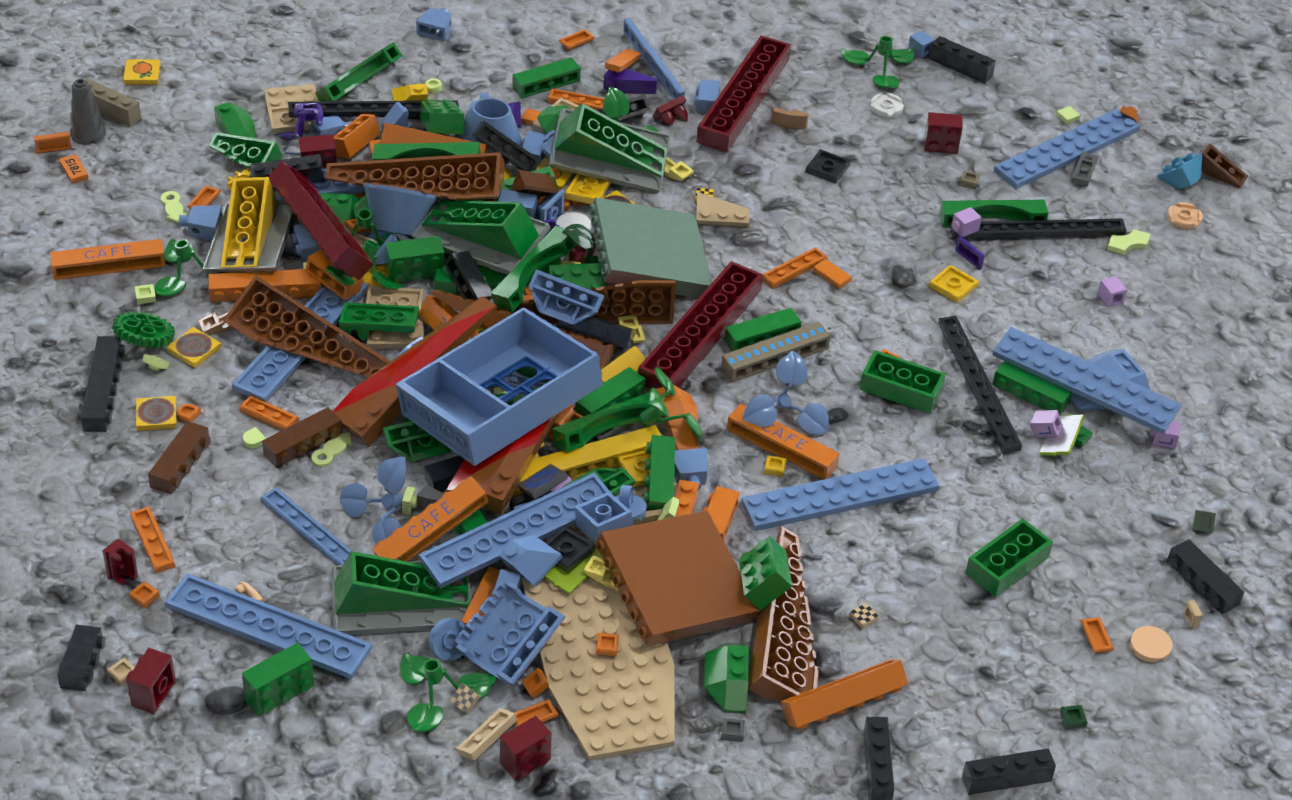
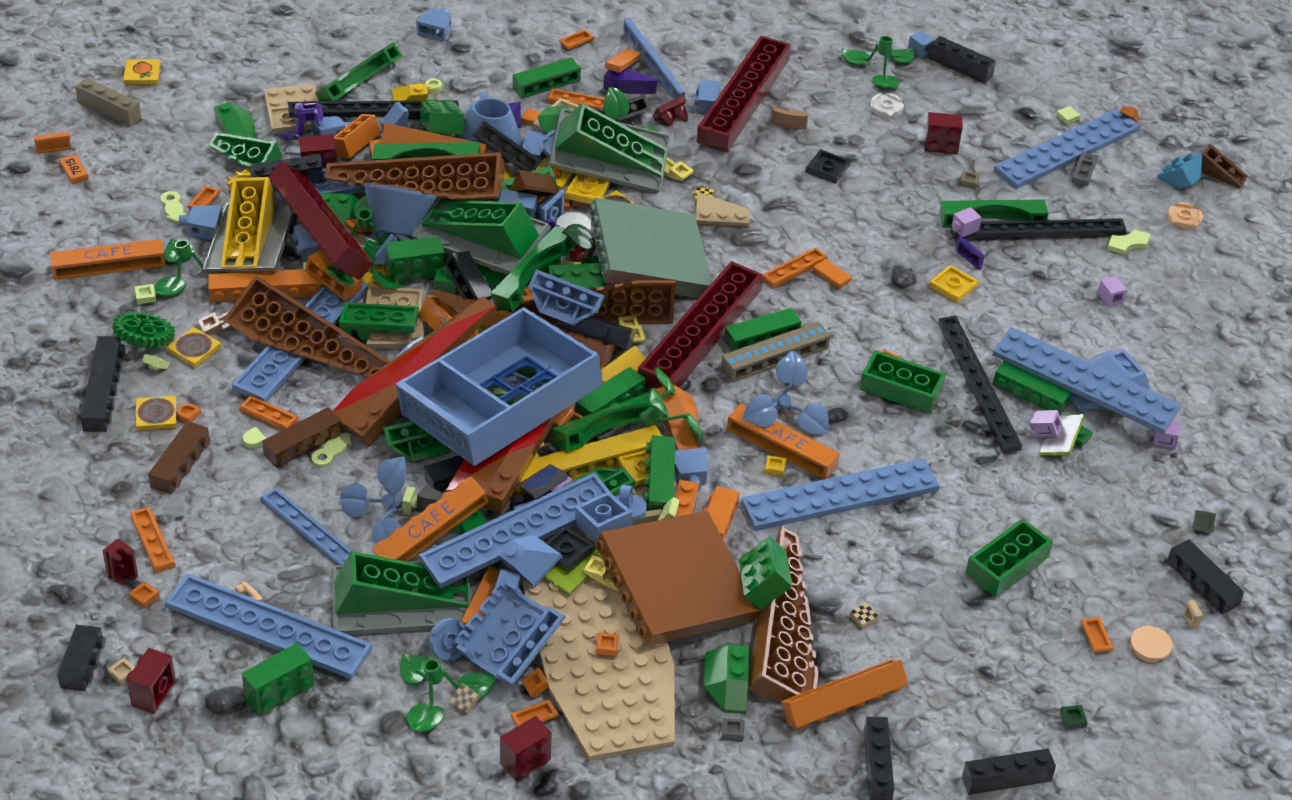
(85, 115): dark grey cone -> none
(486, 734): tan plate -> none

